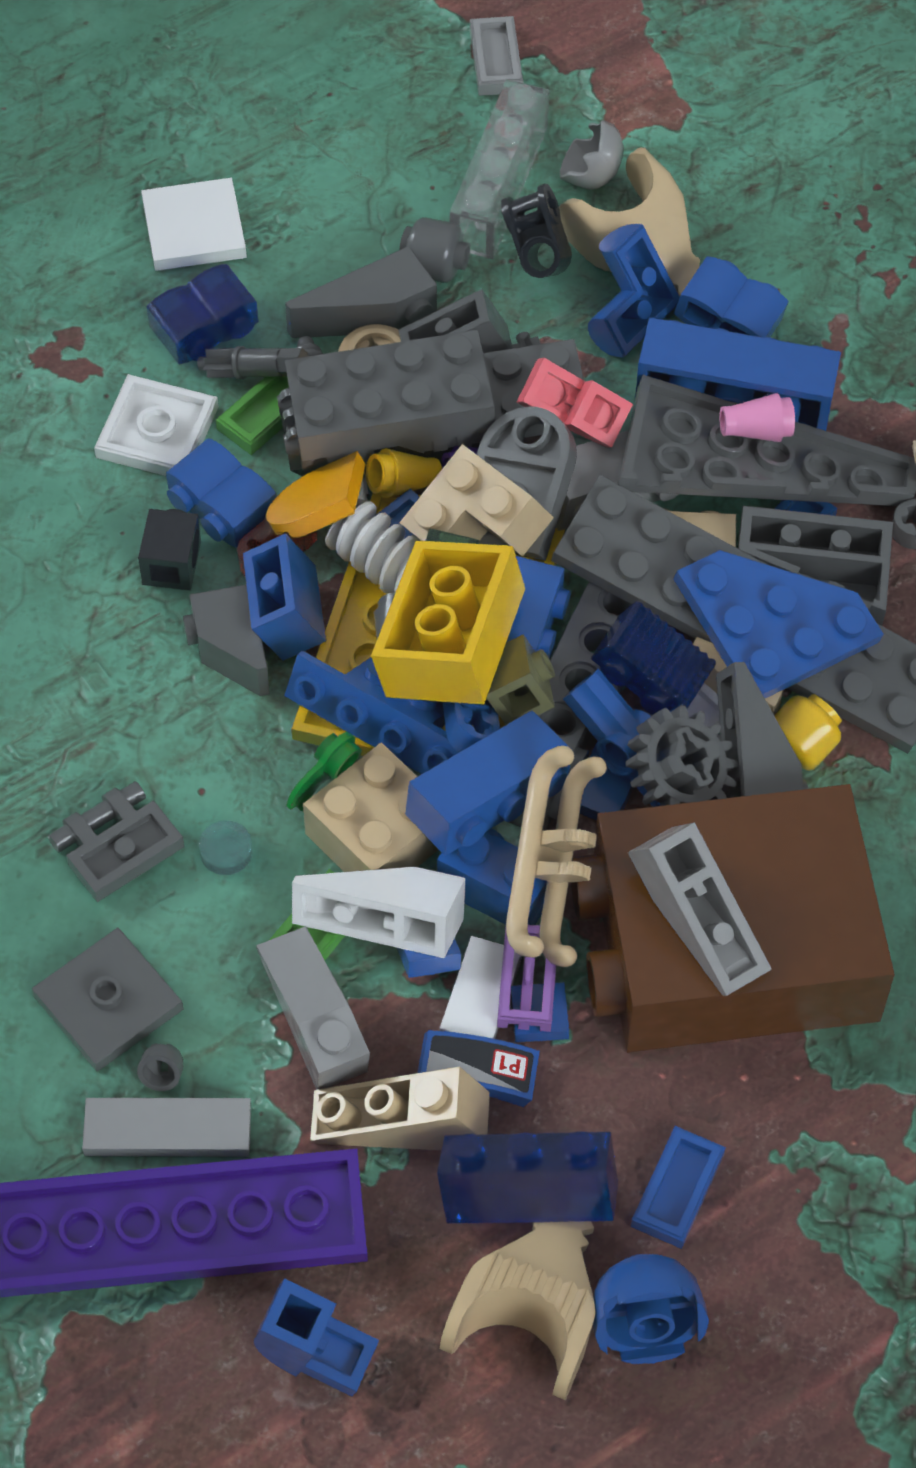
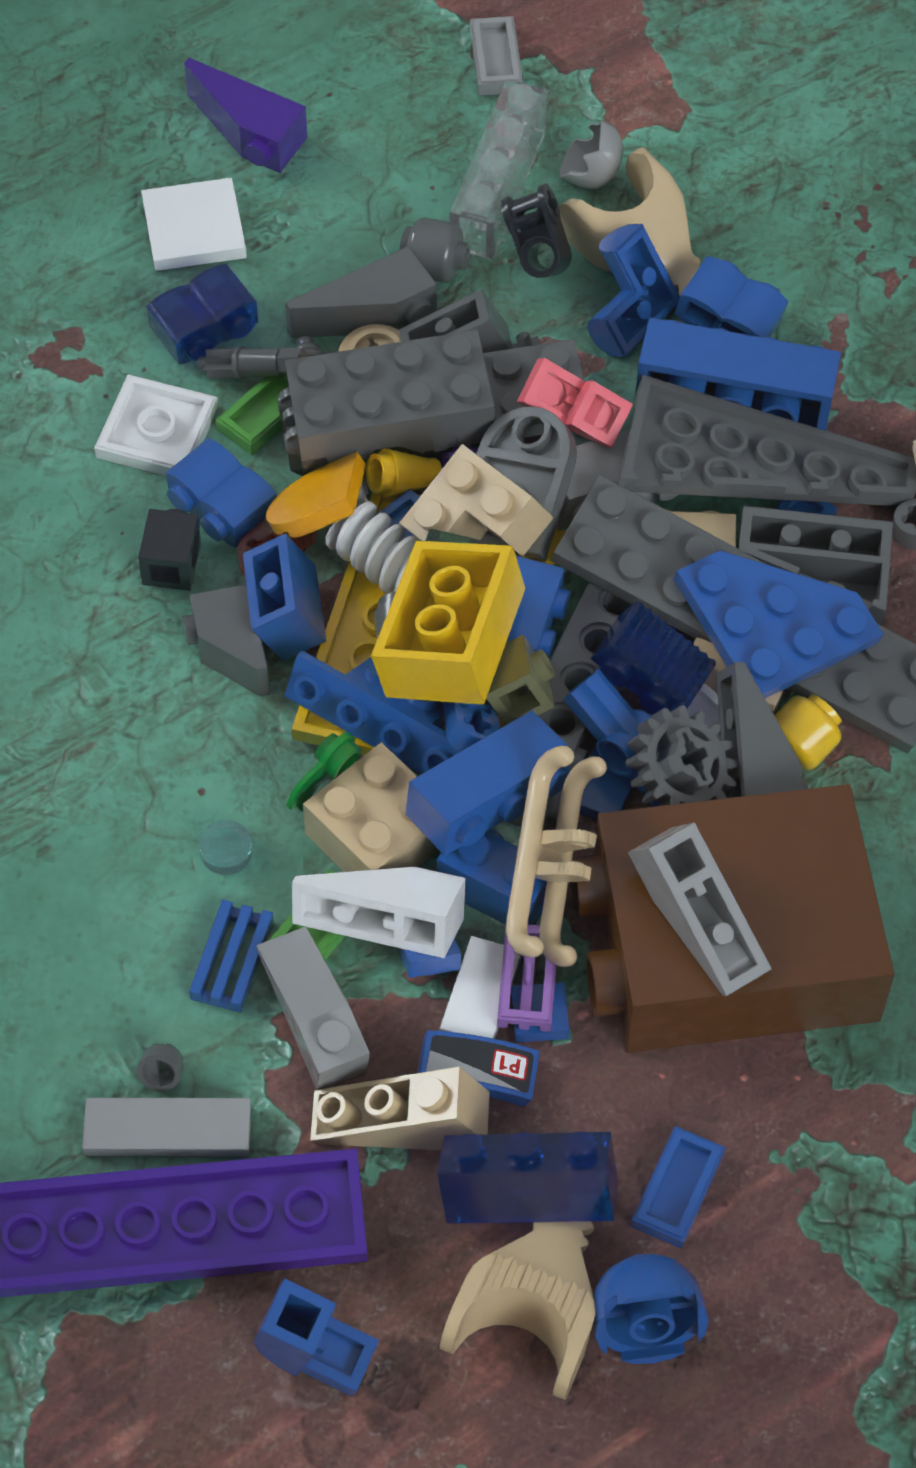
(107, 999): dark grey plate -> none
(123, 850): dark grey plate -> none
(243, 918): none -> blue tile
(252, 119): none -> dark purple slope
(761, 418): bright pink cone -> none

